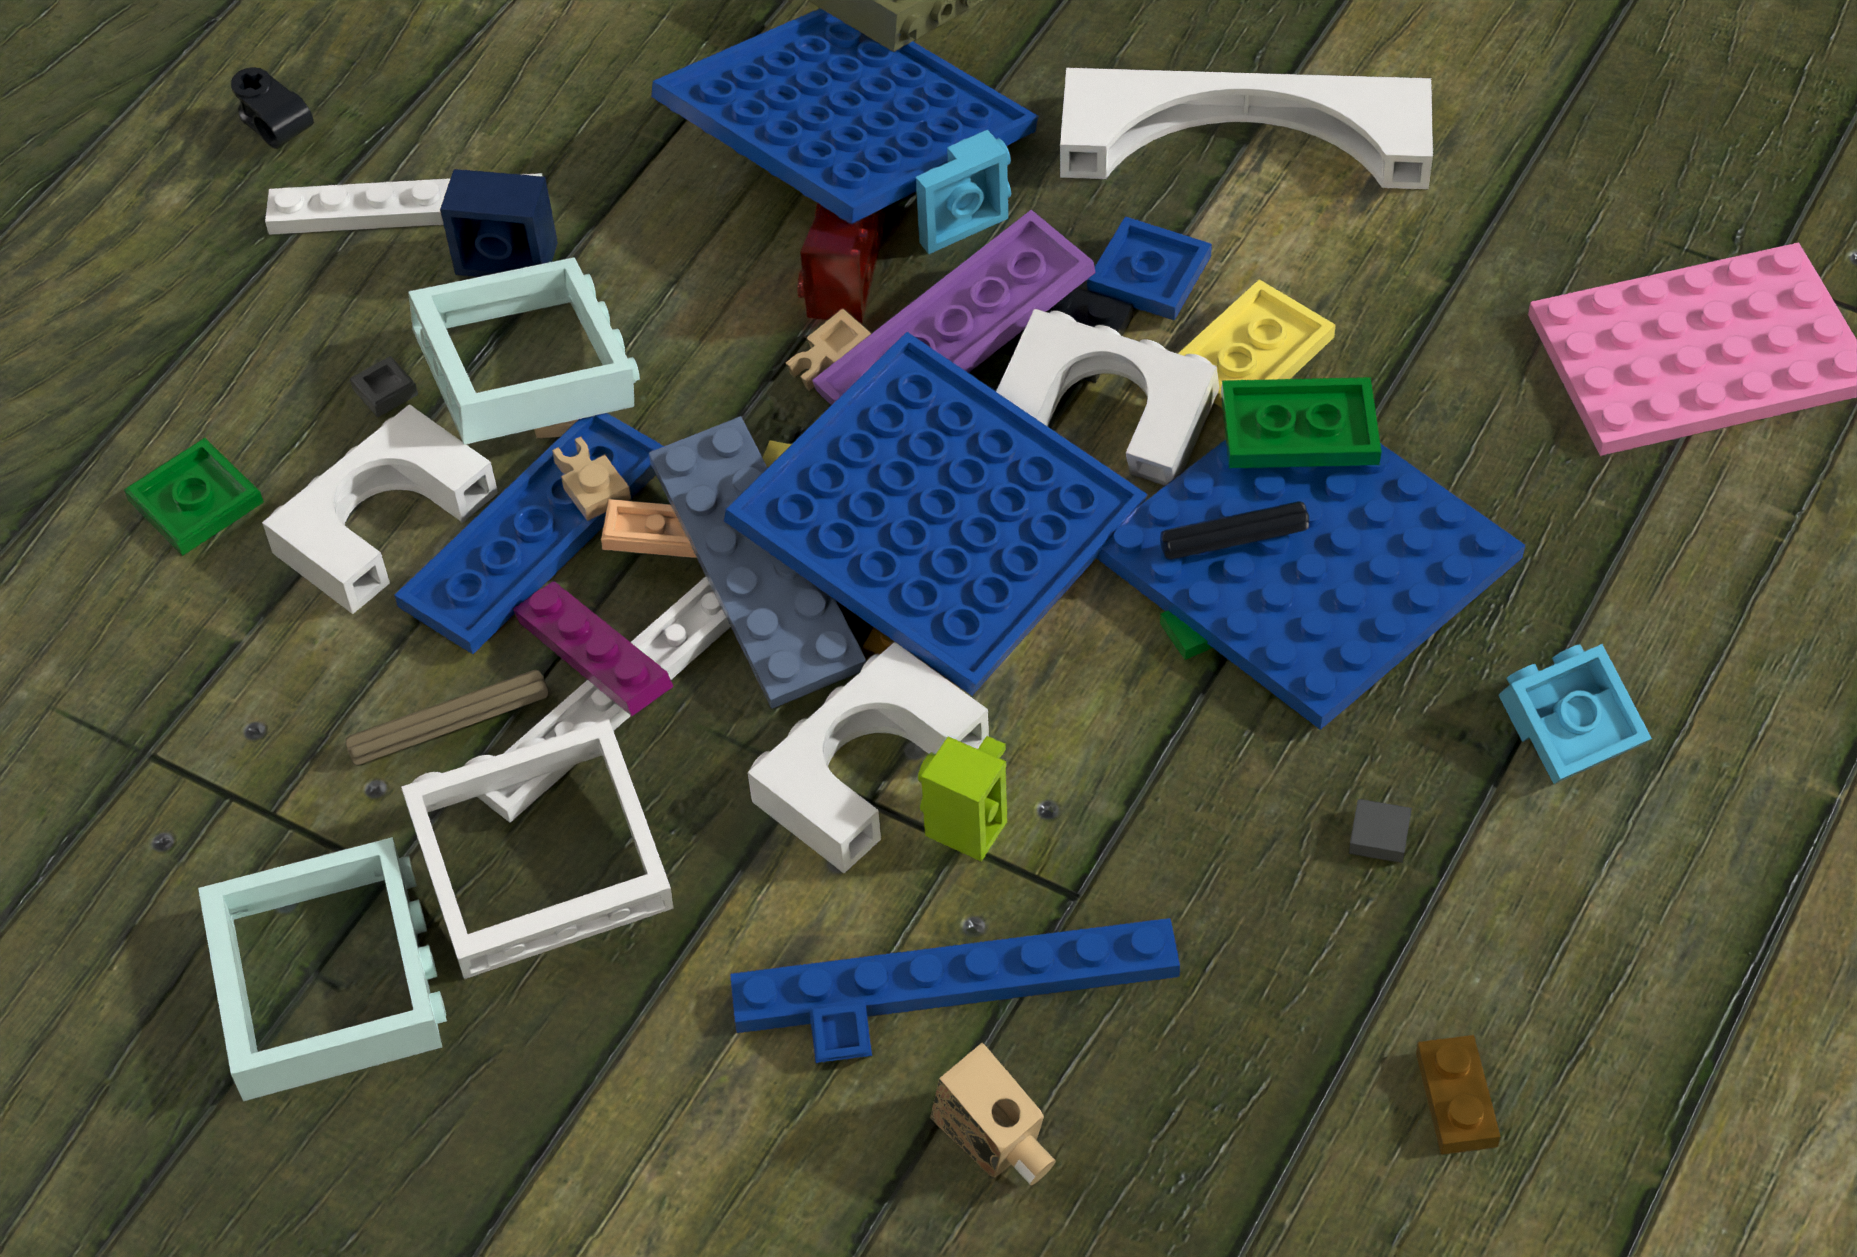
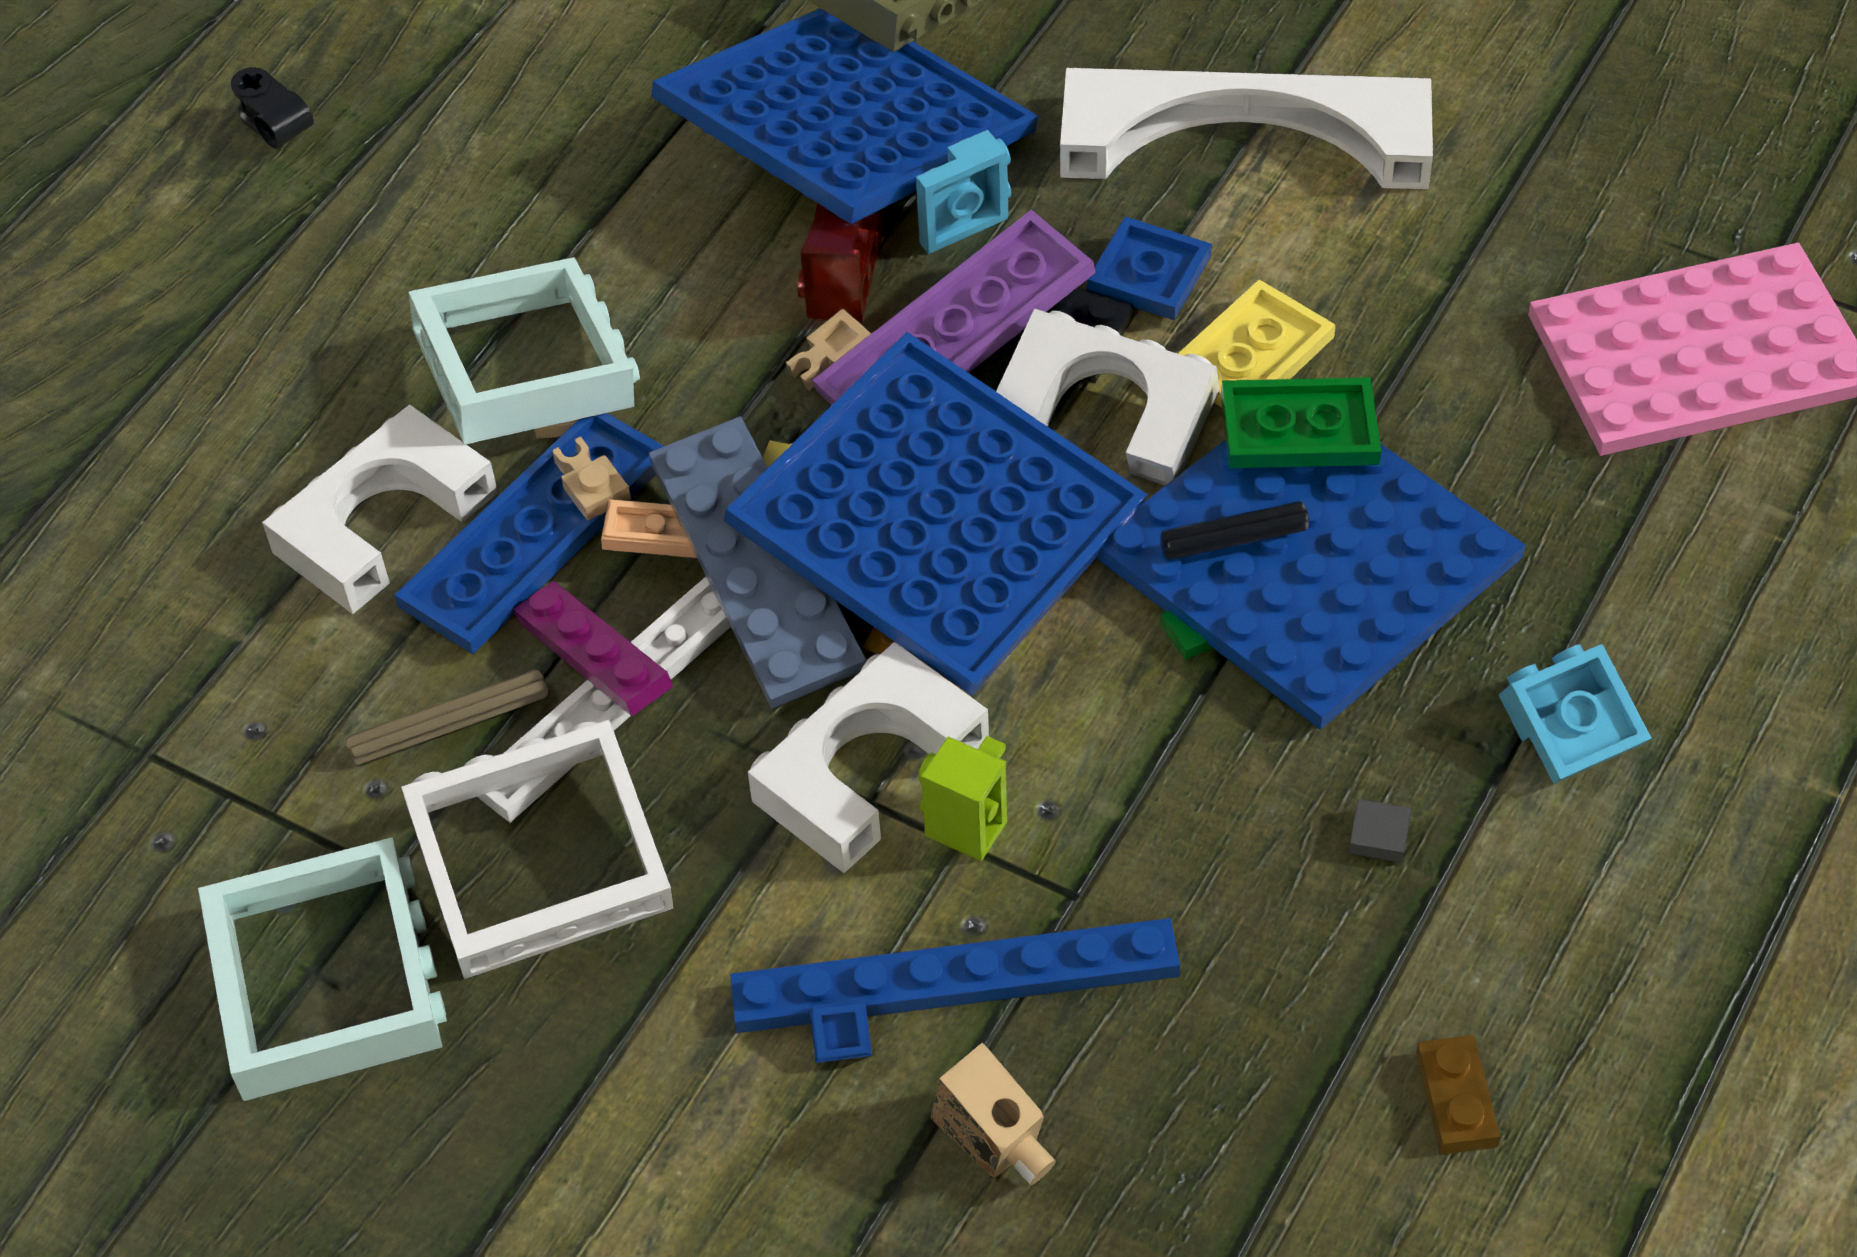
(193, 496): green tile -> none
(356, 206): white plate -> none
(384, 386): dark grey tile -> none
(497, 222): dark blue brick -> none

